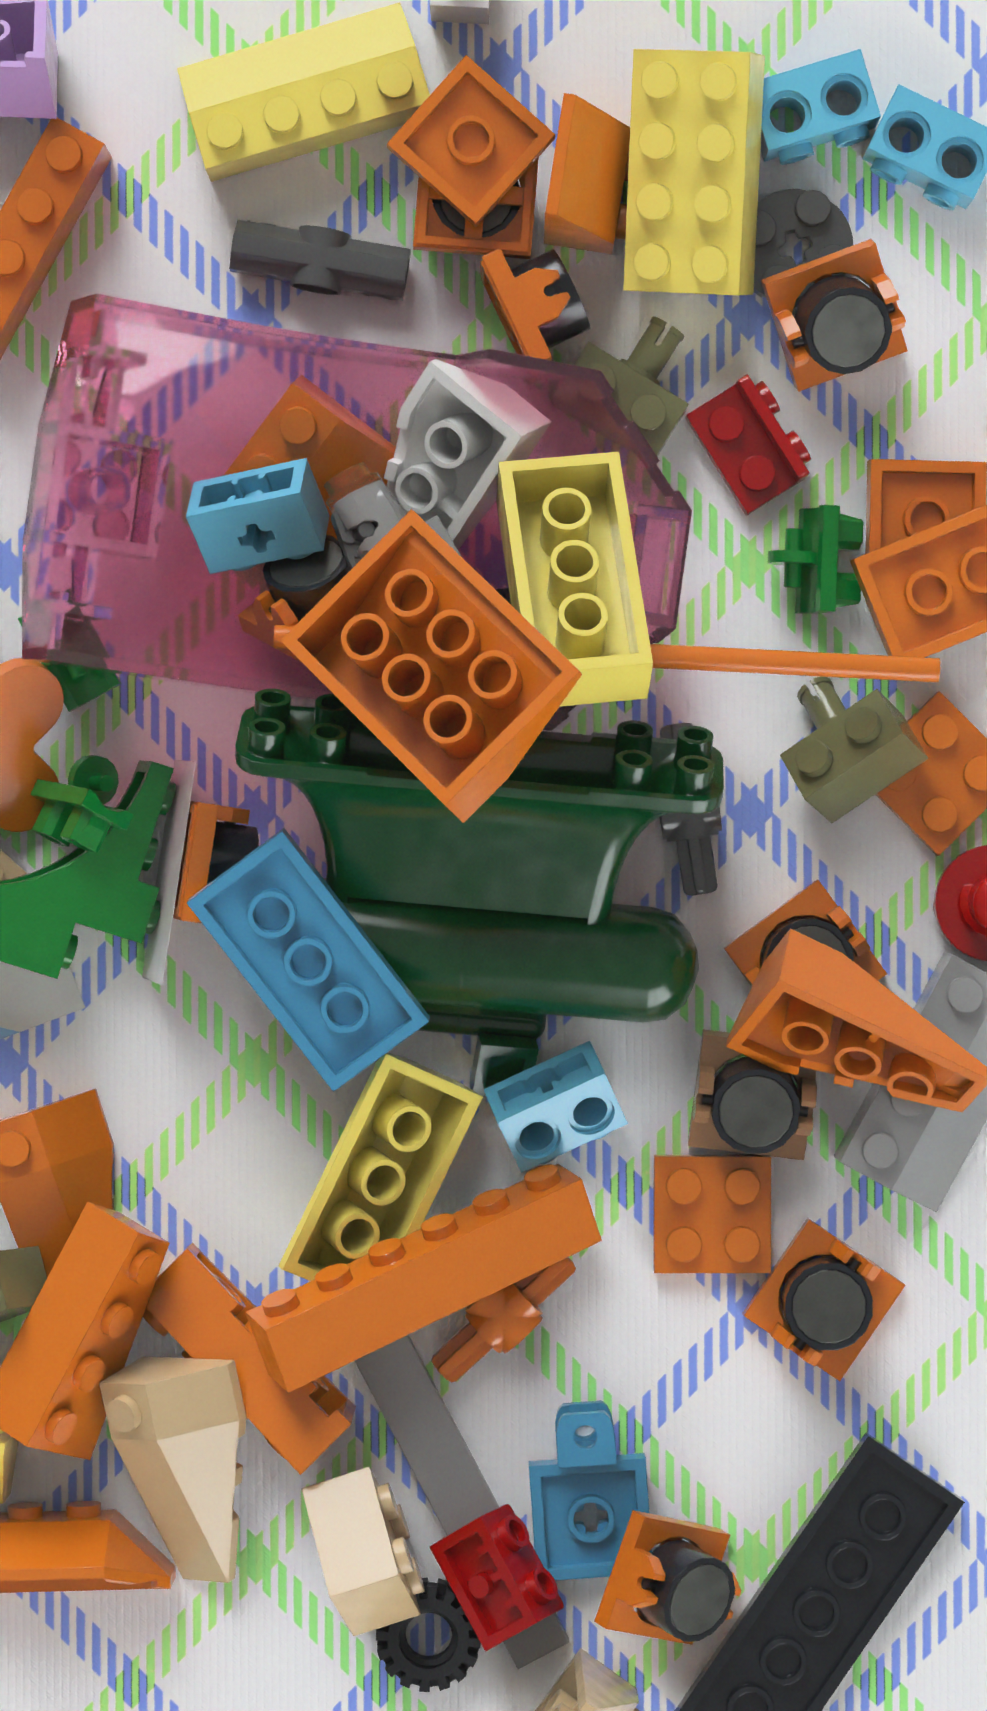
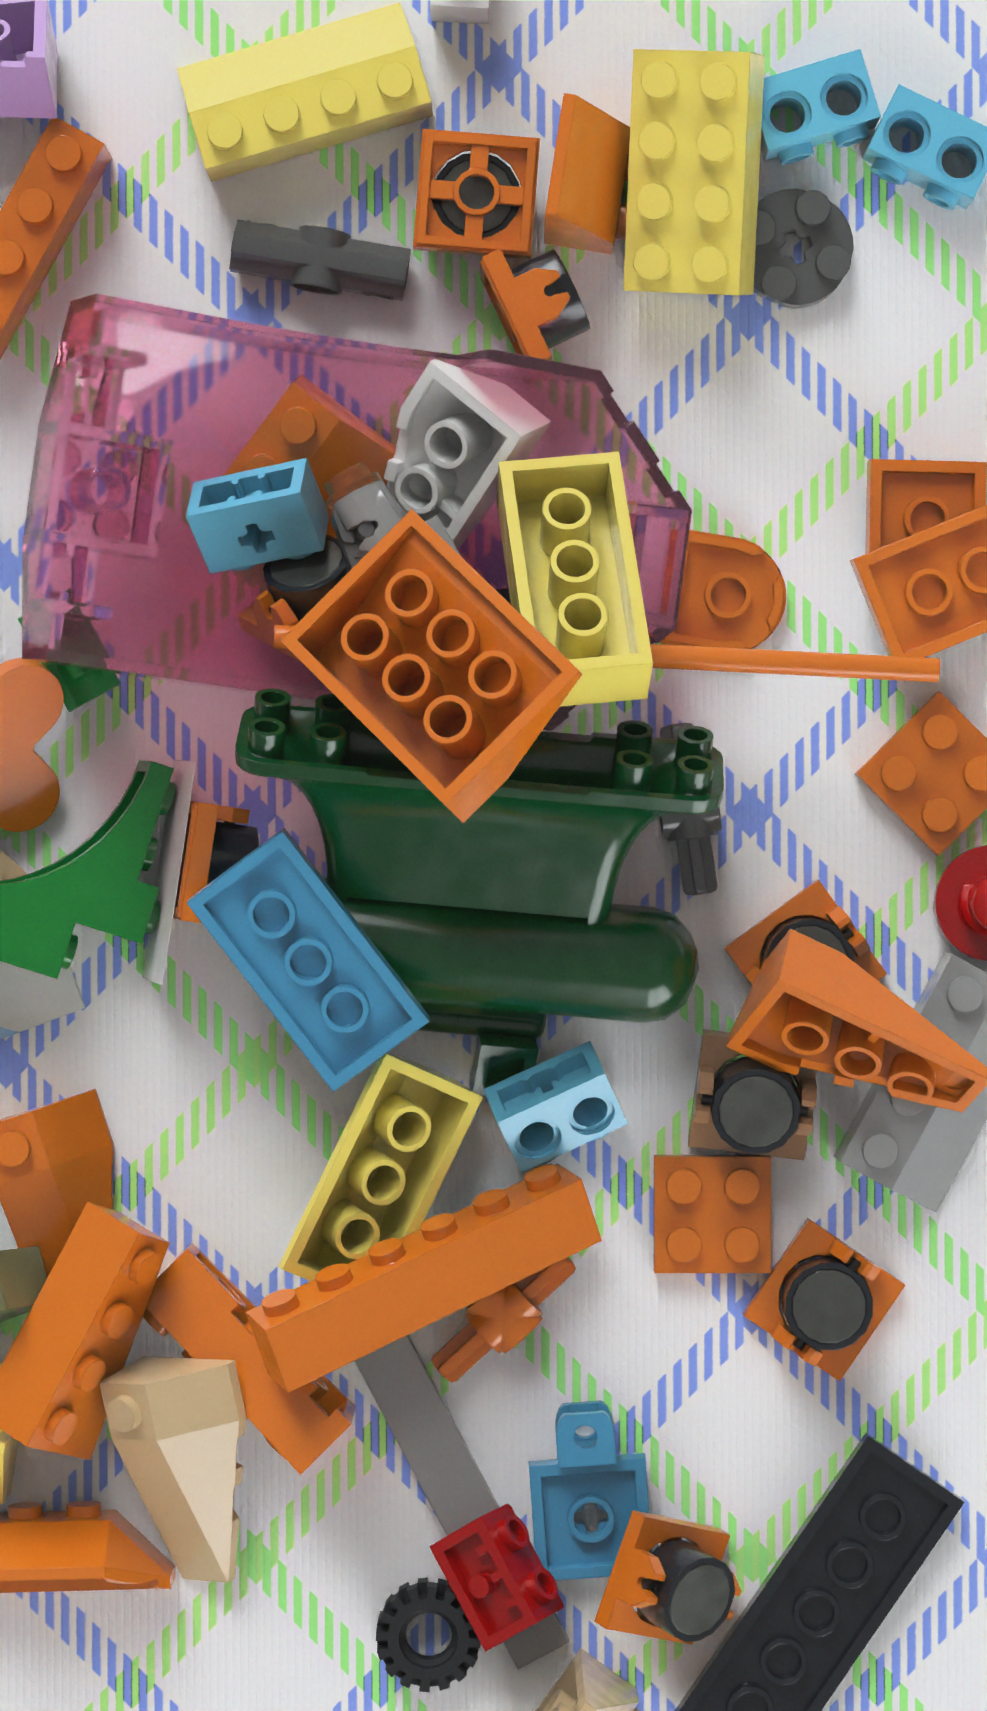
(77, 810): green hips -> none
(364, 1550): tan brick -> none
(471, 141): orange plate -> none
(636, 382): olive brick -> none
(727, 594): none -> orange tile
(749, 443): red bracket -> none
(812, 559): green hips -> none
(839, 319): piece -> none
(851, 751): olive brick -> none

